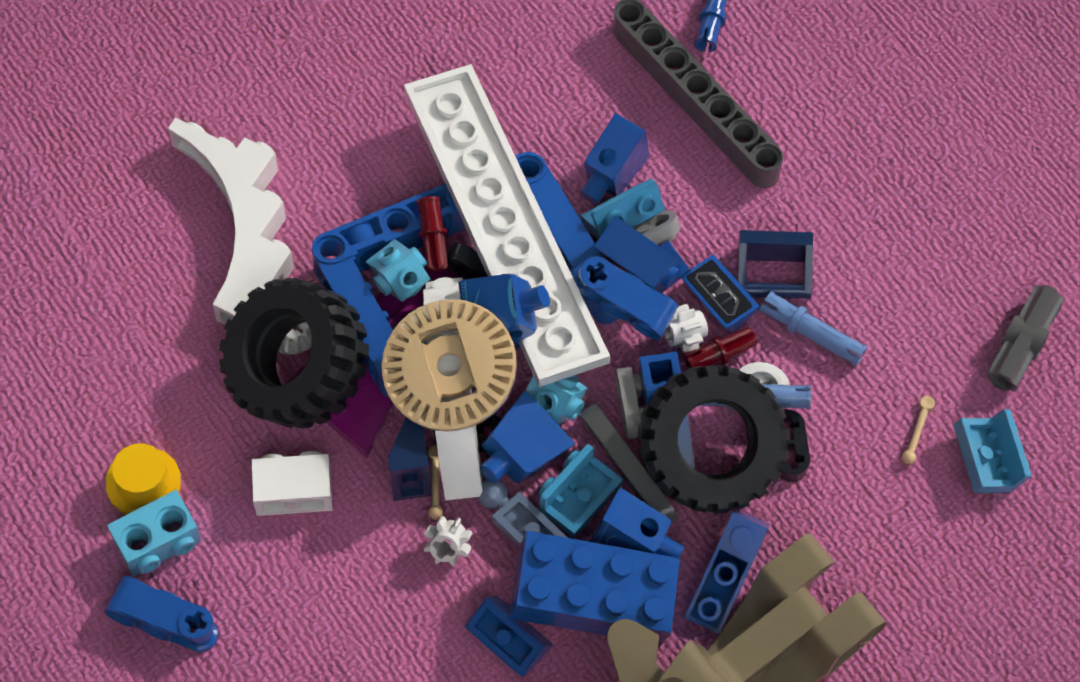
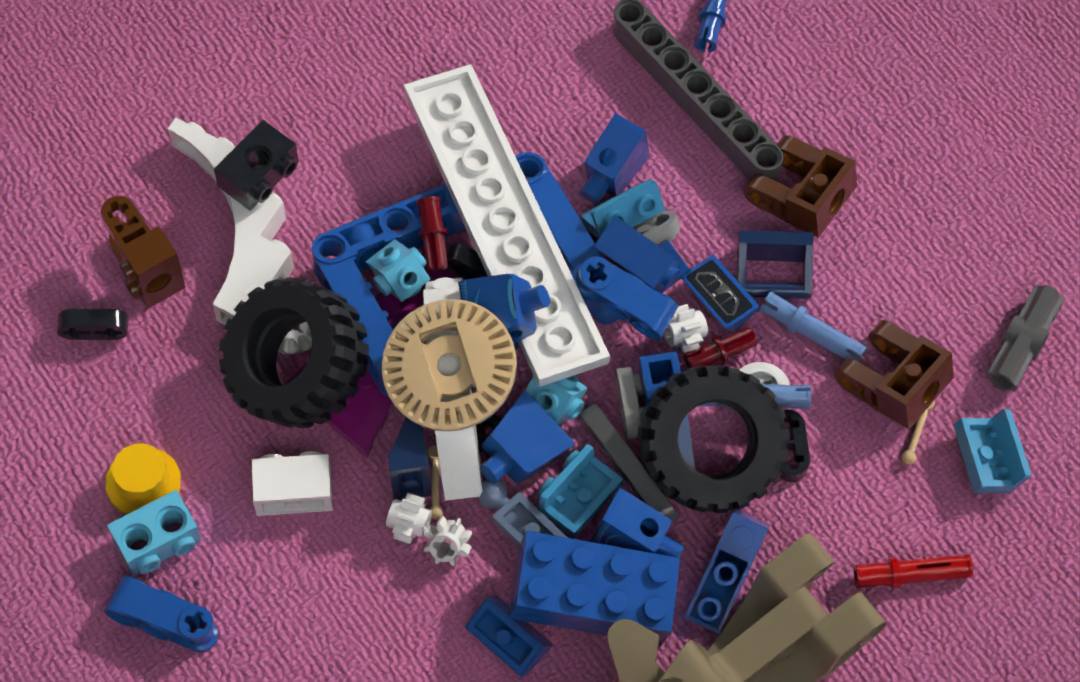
(92, 324): none -> black beam
(143, 254): none -> reddish brown brick
(260, 147): none -> black brick
(408, 518): none -> white gear
(818, 198): none -> reddish brown brick
(896, 572): none -> red pin
(911, 387): none -> reddish brown brick

